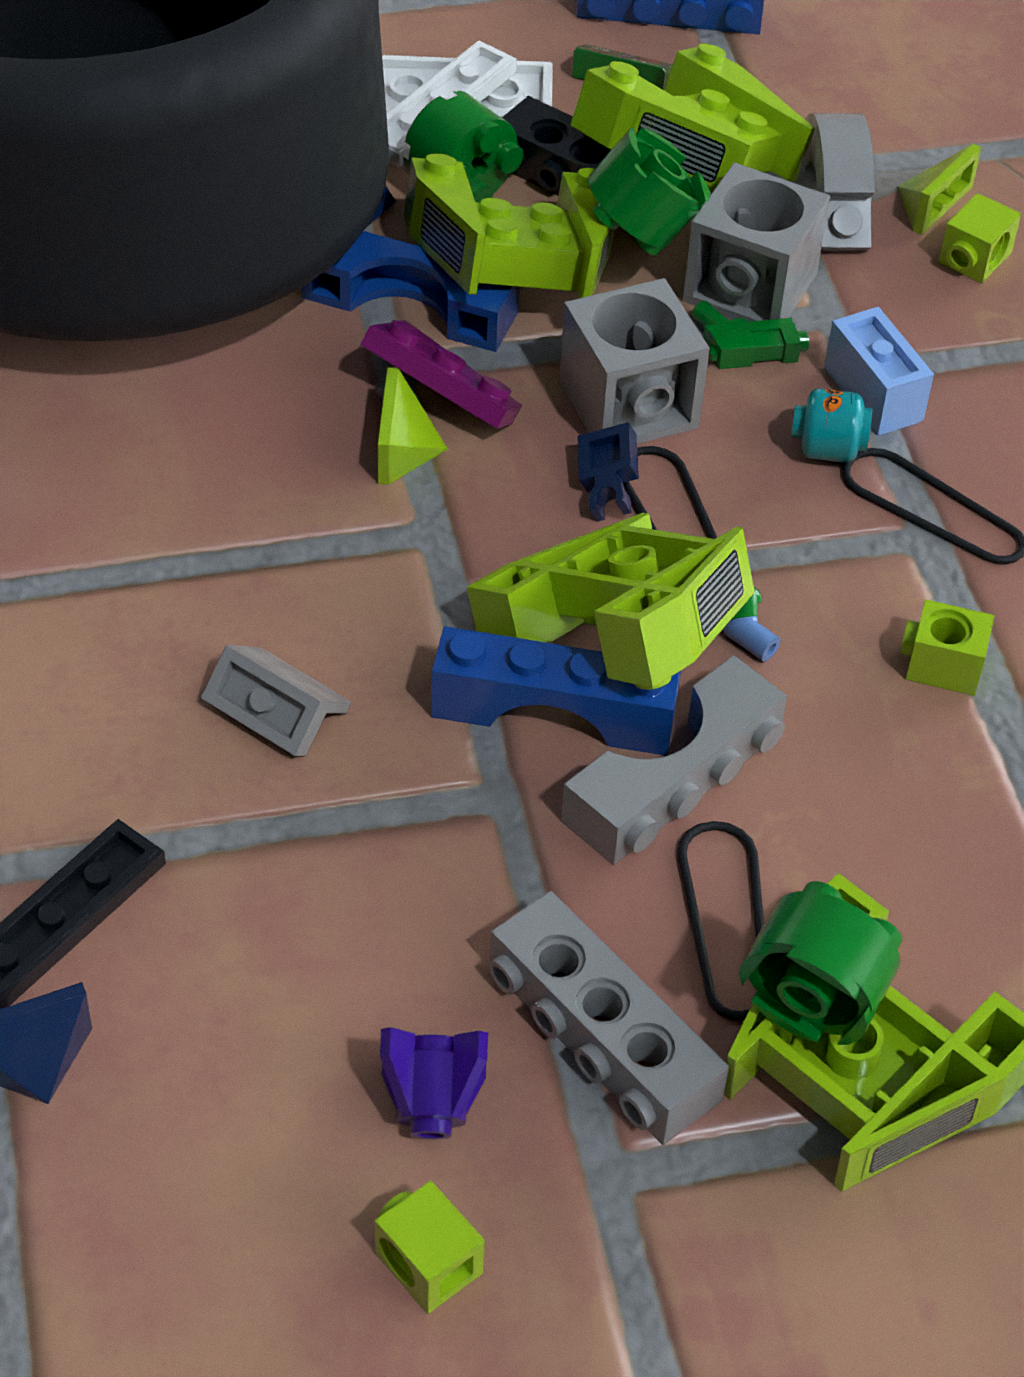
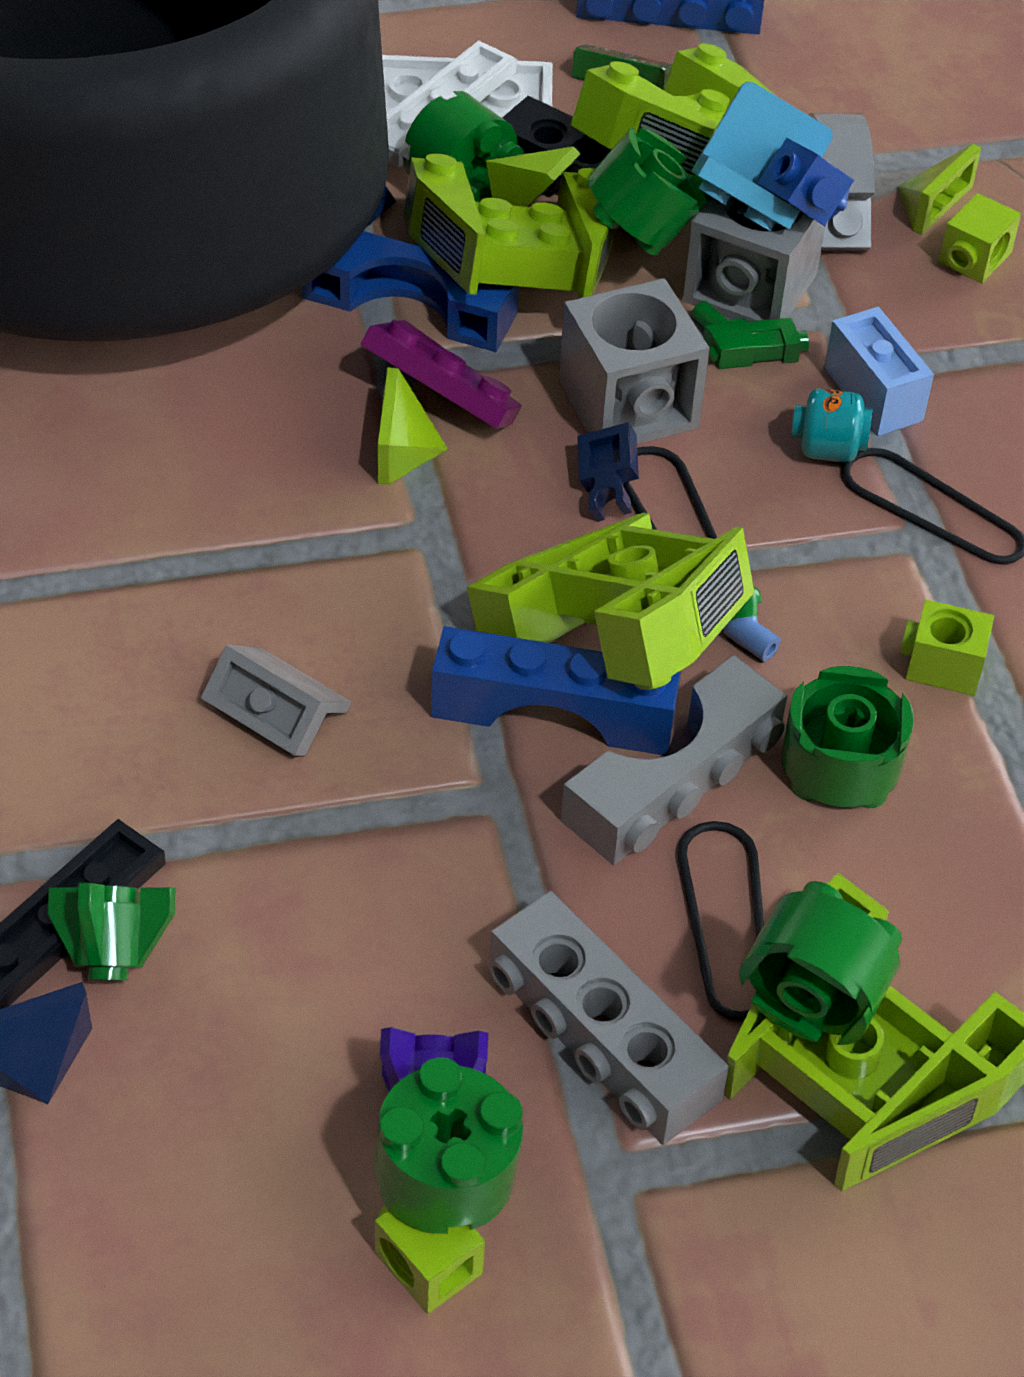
(110, 925): none -> green brick
(447, 1147): none -> green brick
(526, 176): none -> lime slope
(746, 145): none -> medium azure bracket
(807, 182): none -> blue brick
(846, 738): none -> green brick

